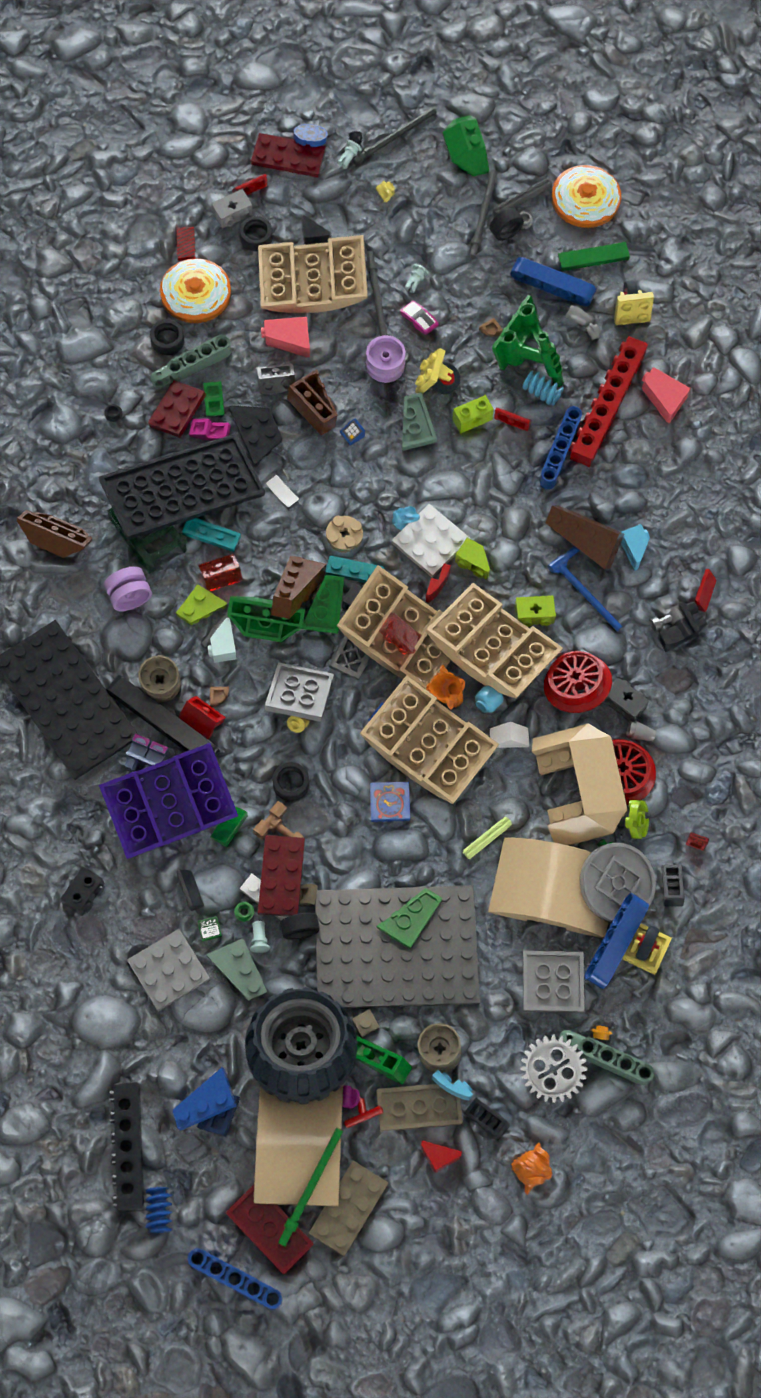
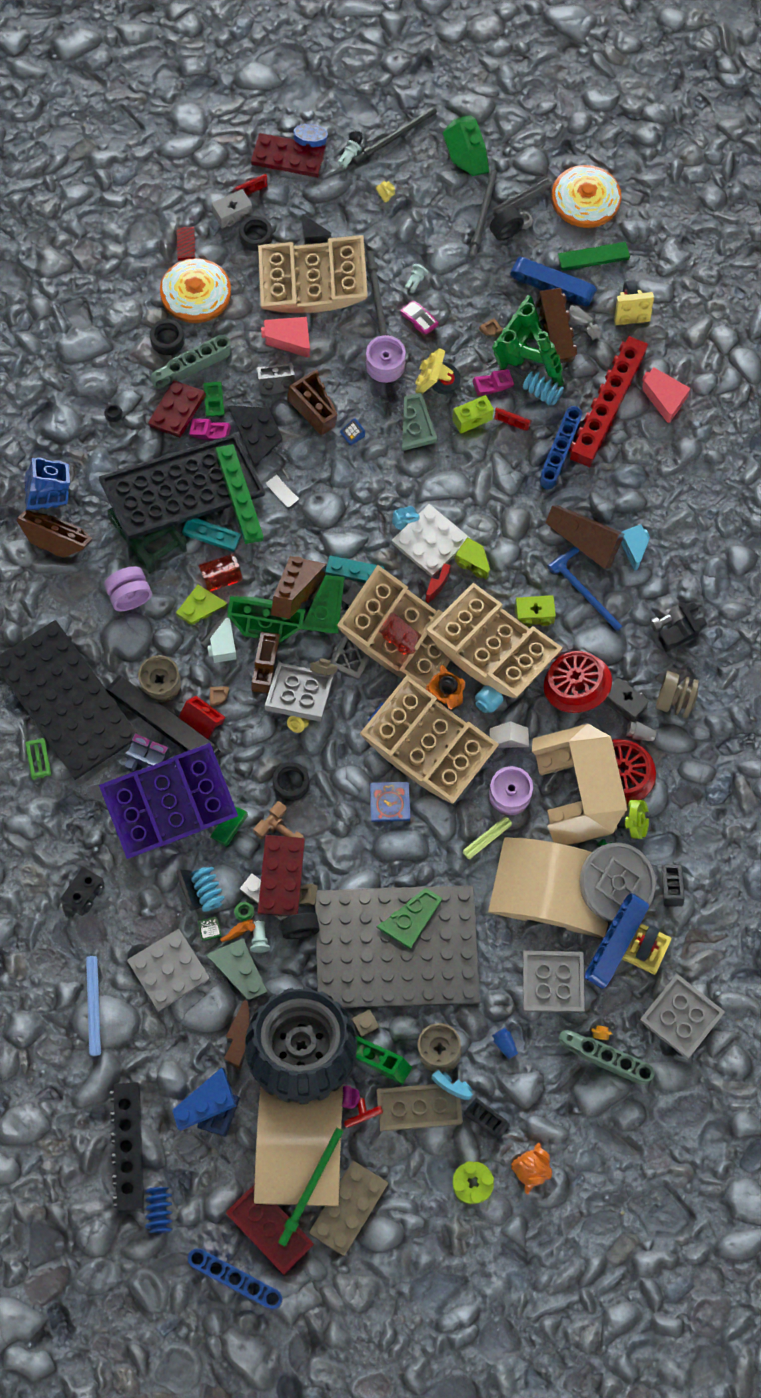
(41, 773): none -> bright green tile
(46, 484): none -> blue slope
(93, 1006): none -> light blue axle
(206, 888): none -> medium azure piece
(237, 1035): none -> reddish brown slope
(239, 494): none -> green plate
(239, 930): none -> orange bar
(265, 662): none -> reddish brown slope
(323, 667): none -> dark tan plate
(341, 524): tan plate -> none
(439, 1156): red slope -> none
(448, 685): none -> black plate
(476, 1194): none -> lime plate
(493, 383): none -> dark pink slope
(505, 1042): none -> blue cone
(520, 792): none -> lavender wheel
(543, 1052): white gear -> none
(556, 318): none -> reddish brown wedge
(677, 694): none -> dark tan wheel
(682, 1016): none -> light grey plate
(697, 841): clear red tile -> none
(705, 590): red slope -> none

